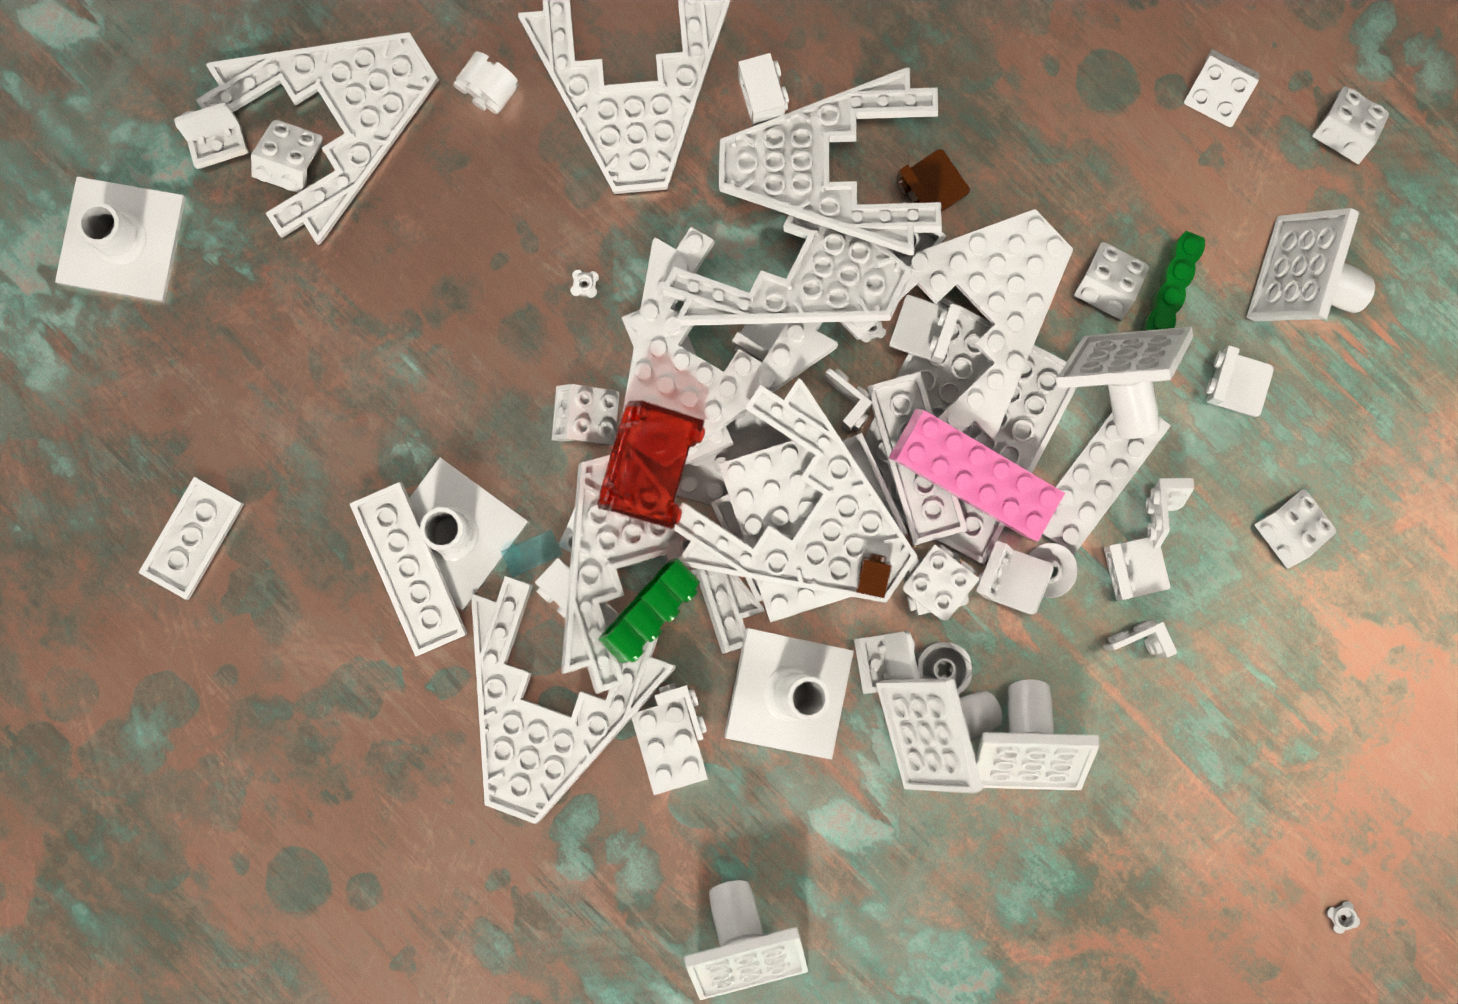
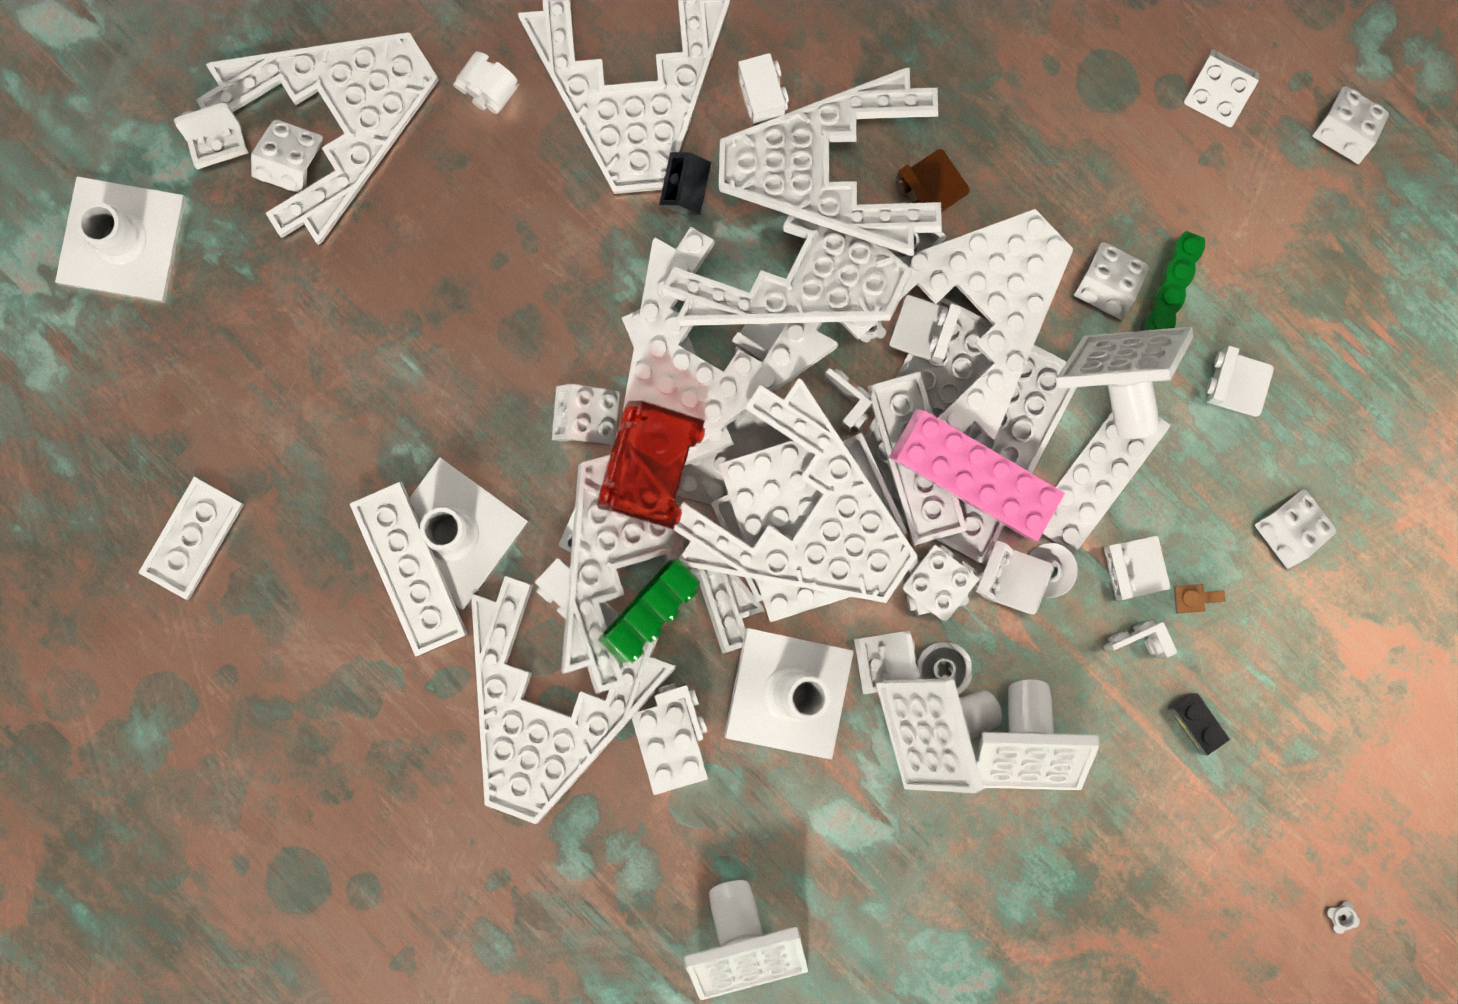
(531, 553): clear light blue tile -> none
(588, 290): white plate -> none
(685, 183): none -> black brick
(874, 576): reddish brown brick -> none
(1167, 496): white bracket -> none
(1193, 598): none -> medium nougat plate
(1199, 724): none -> black brick
(1308, 269): white piece -> none

